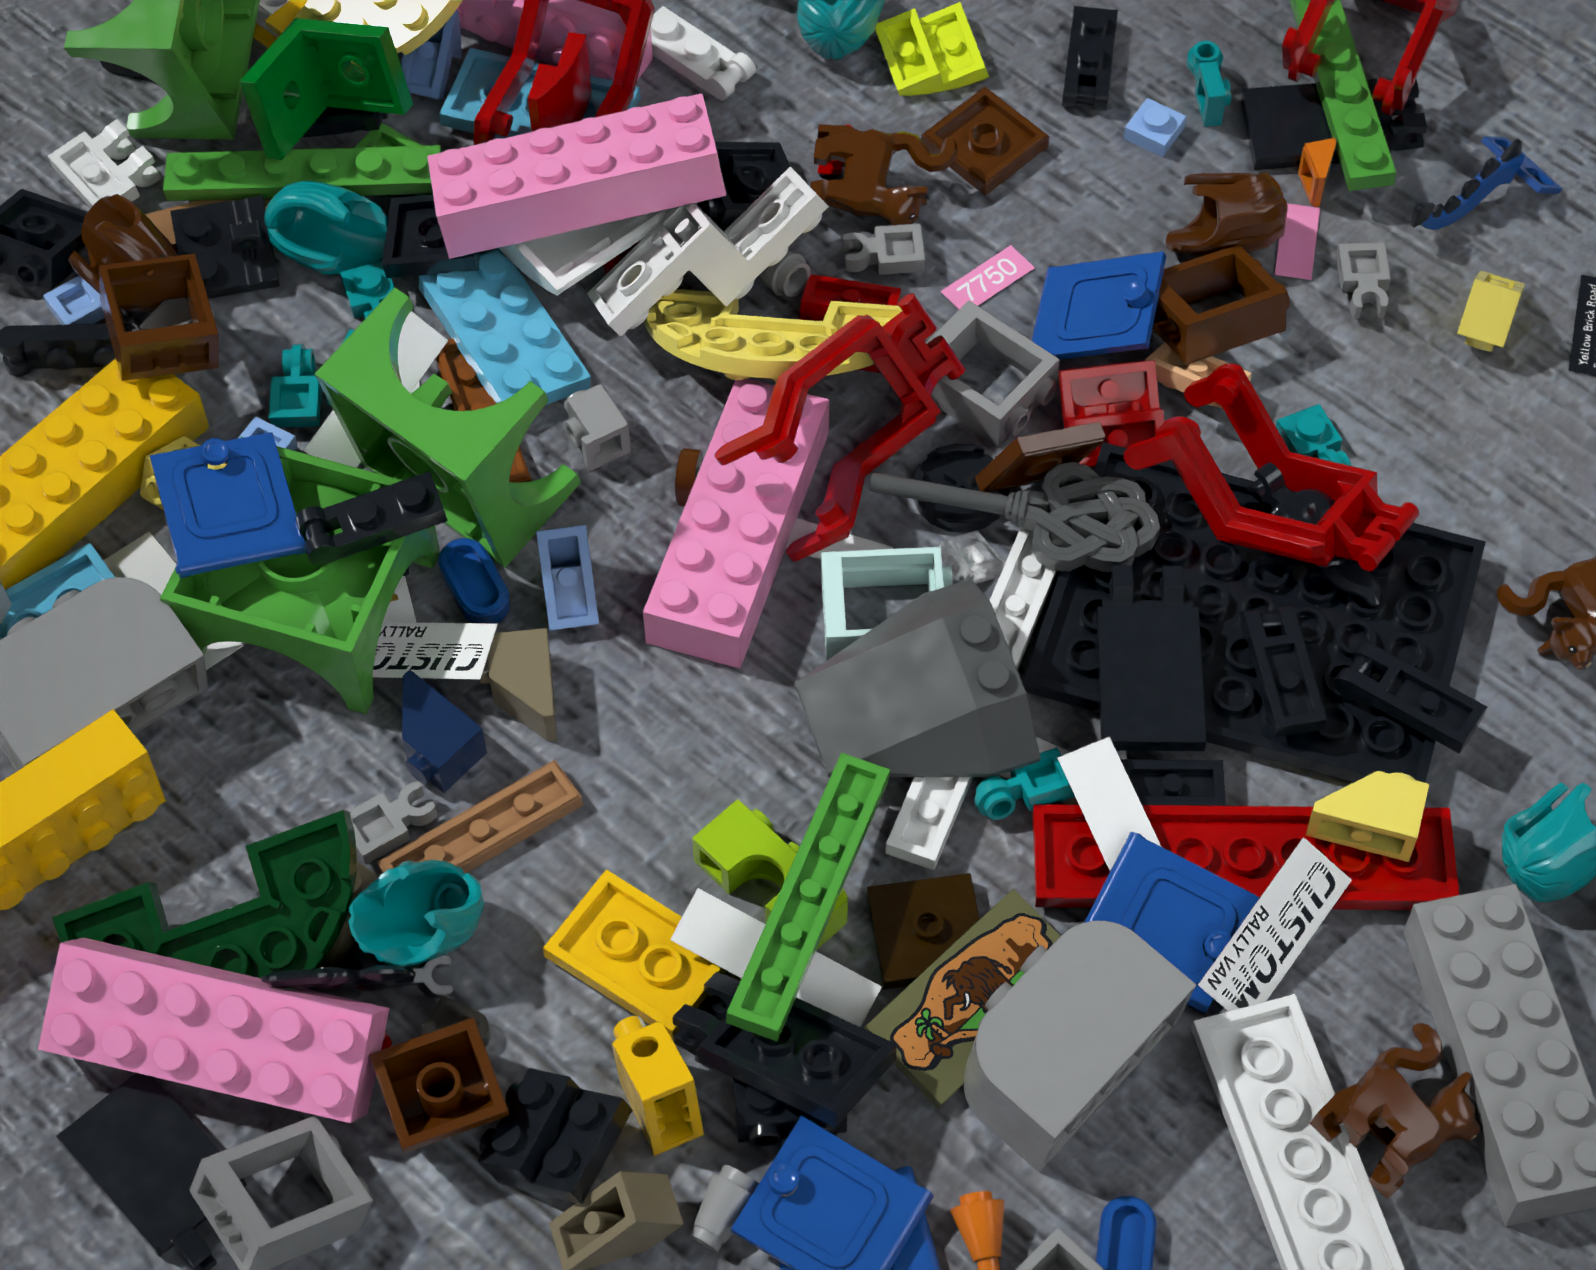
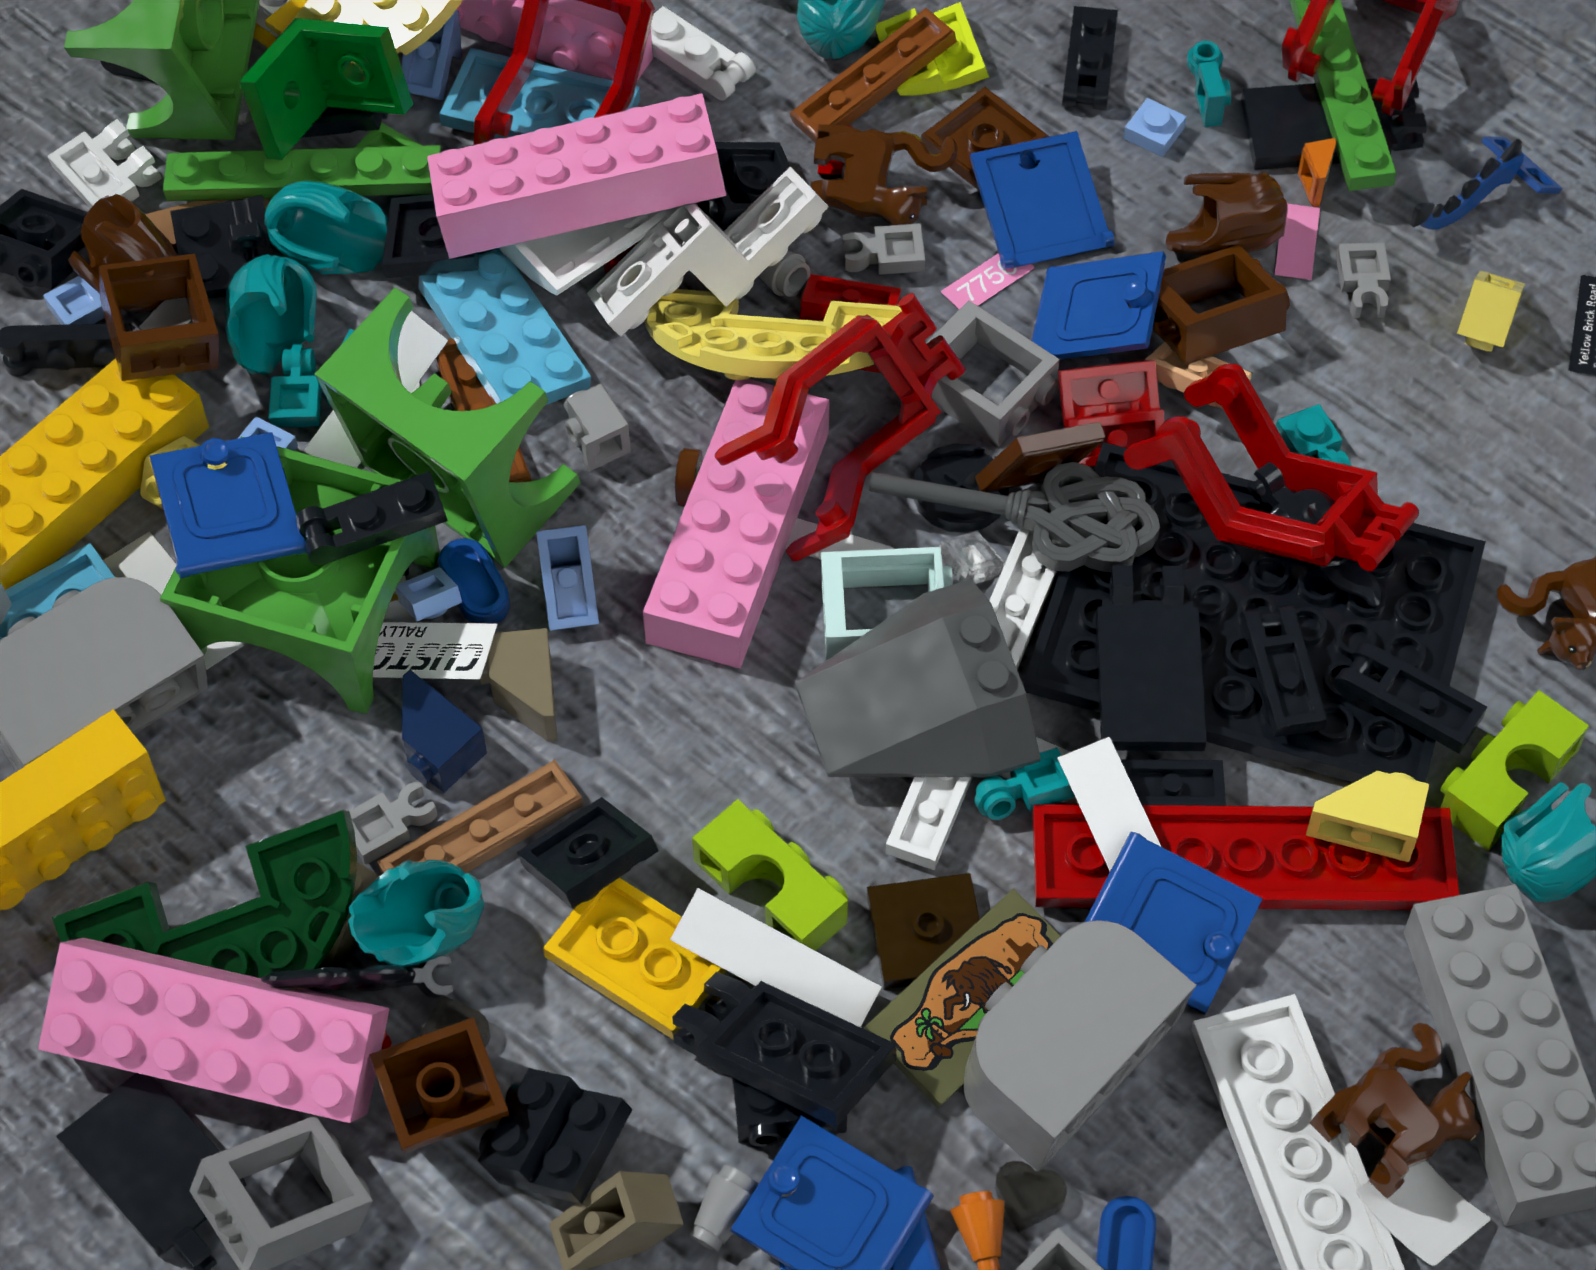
(268, 311): none -> teal hair
(365, 288): teal plate -> none
(428, 594): none -> light blue plate
(562, 91): red slope -> none
(587, 852): none -> black hinge
(654, 1069): yellow torso -> none
(807, 897): bright green plate -> none
(875, 74): none -> dark orange tile
(1029, 1193): none -> clear smoke tile
(1040, 200): none -> blue container
(1276, 929): white sticker -> none
(1425, 1213): none -> white sticker
(1534, 738): none -> lime arch

